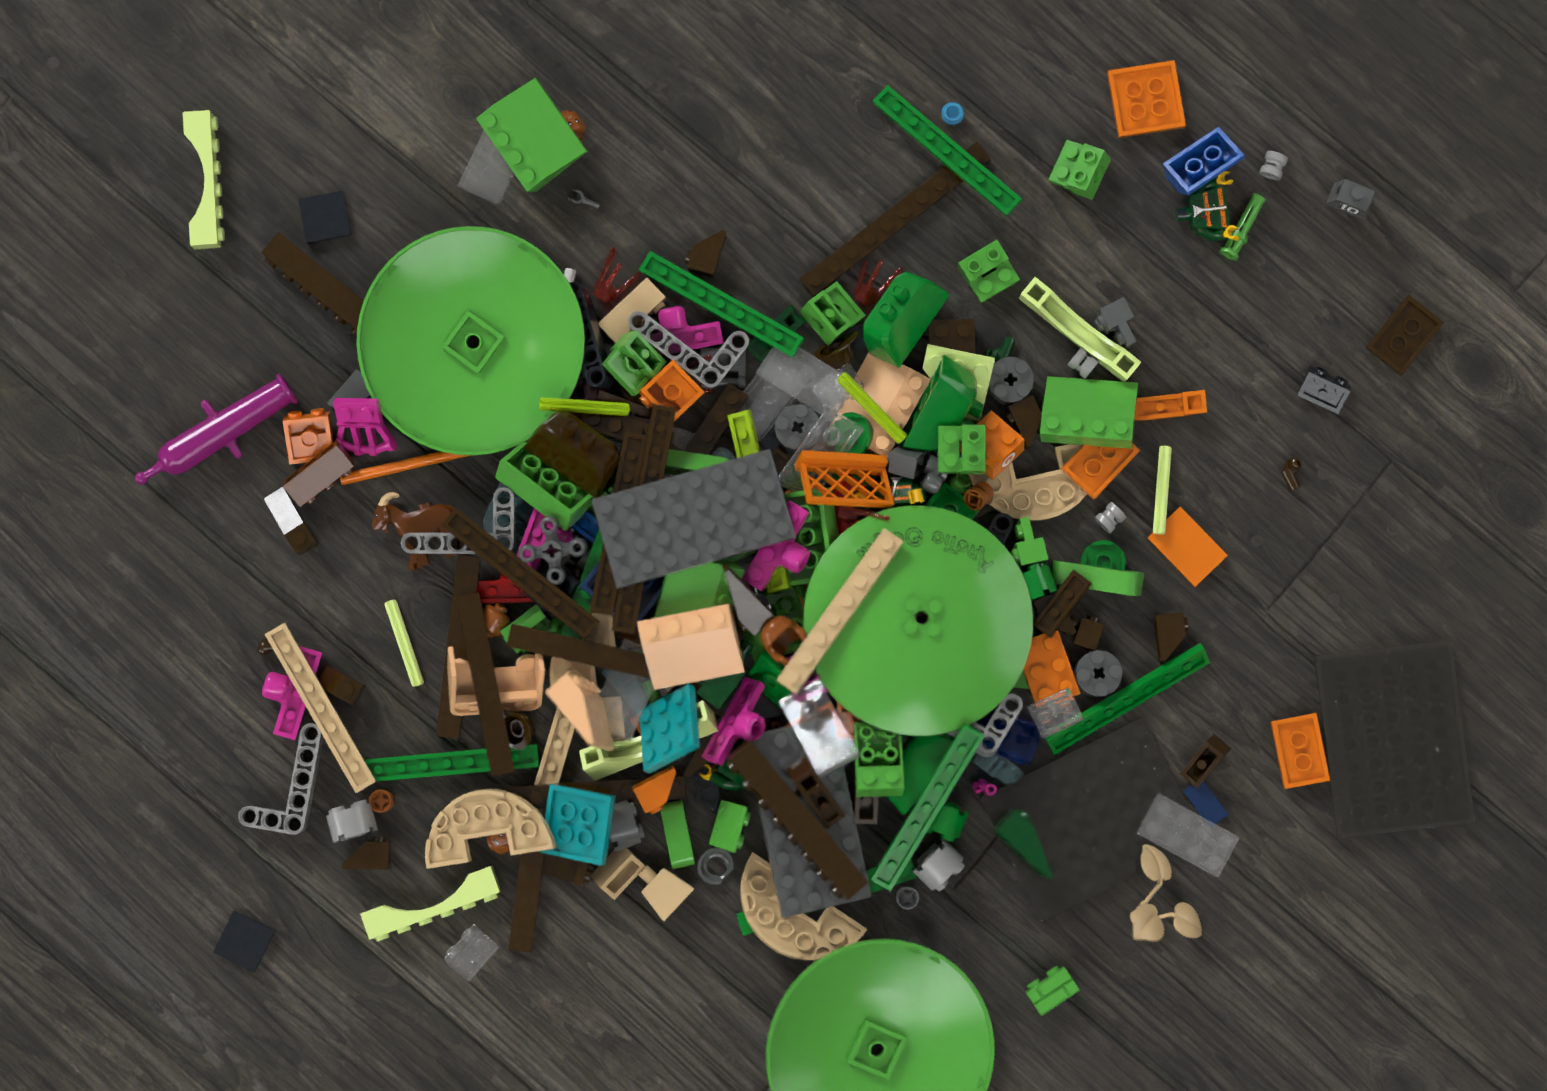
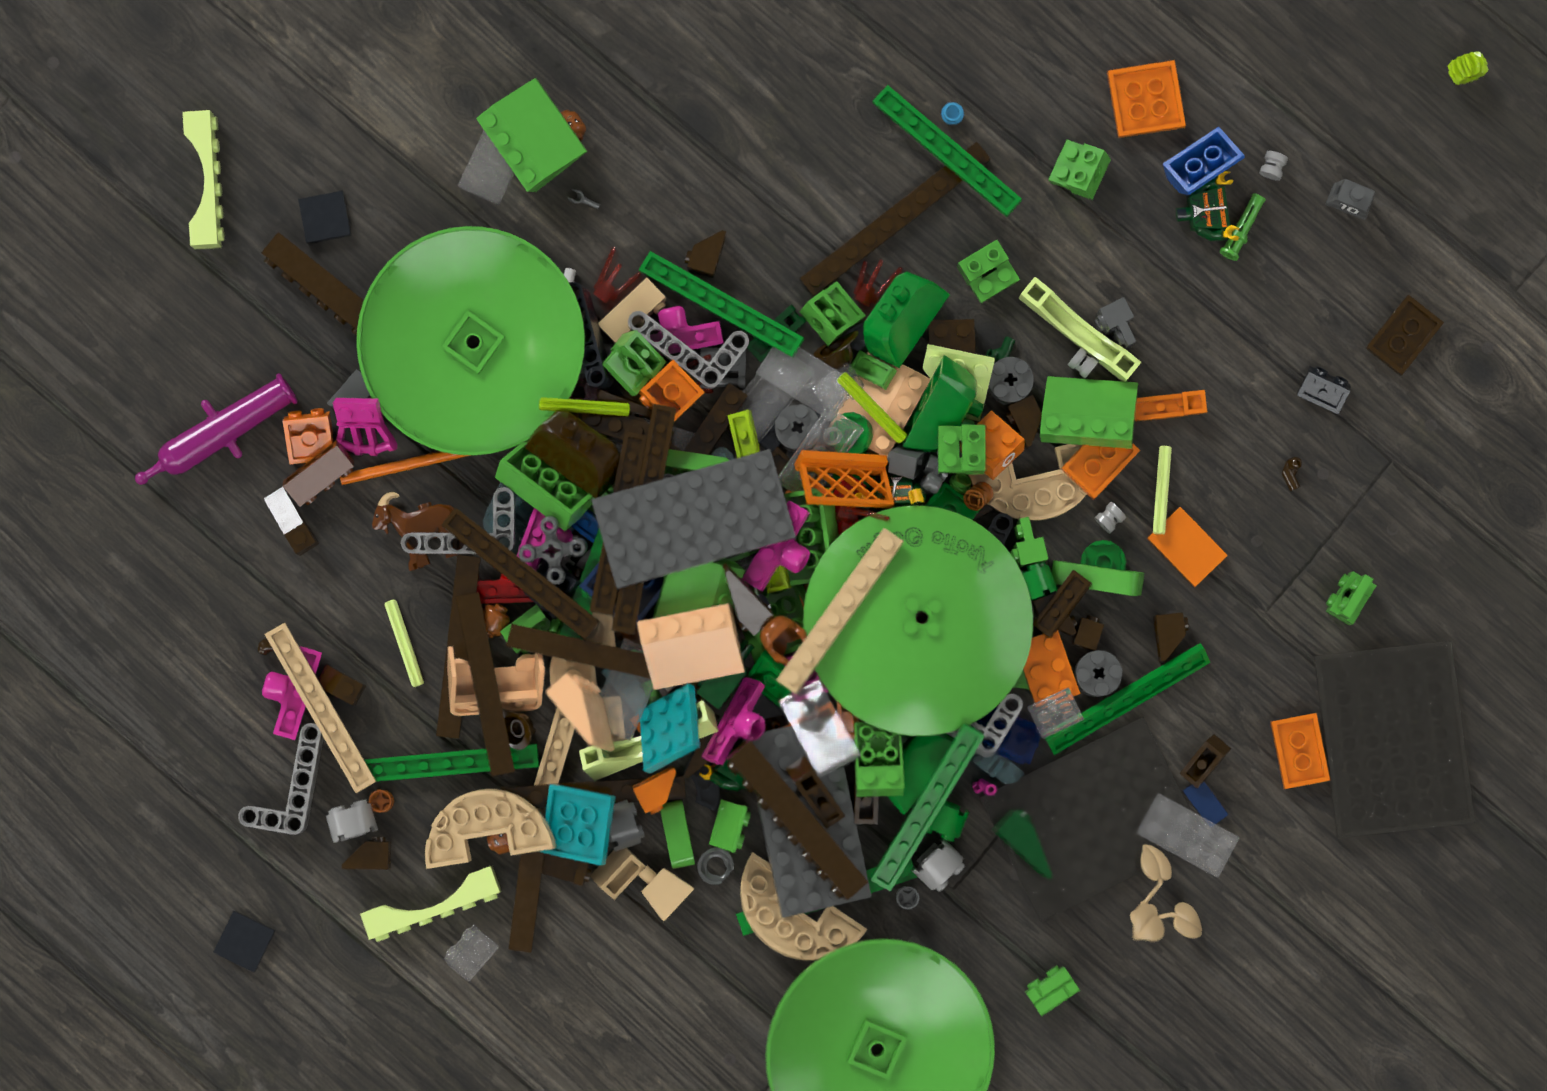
(873, 370): none -> bright green tile
(1349, 608): none -> bright green brick
(1468, 68): none -> lime gear

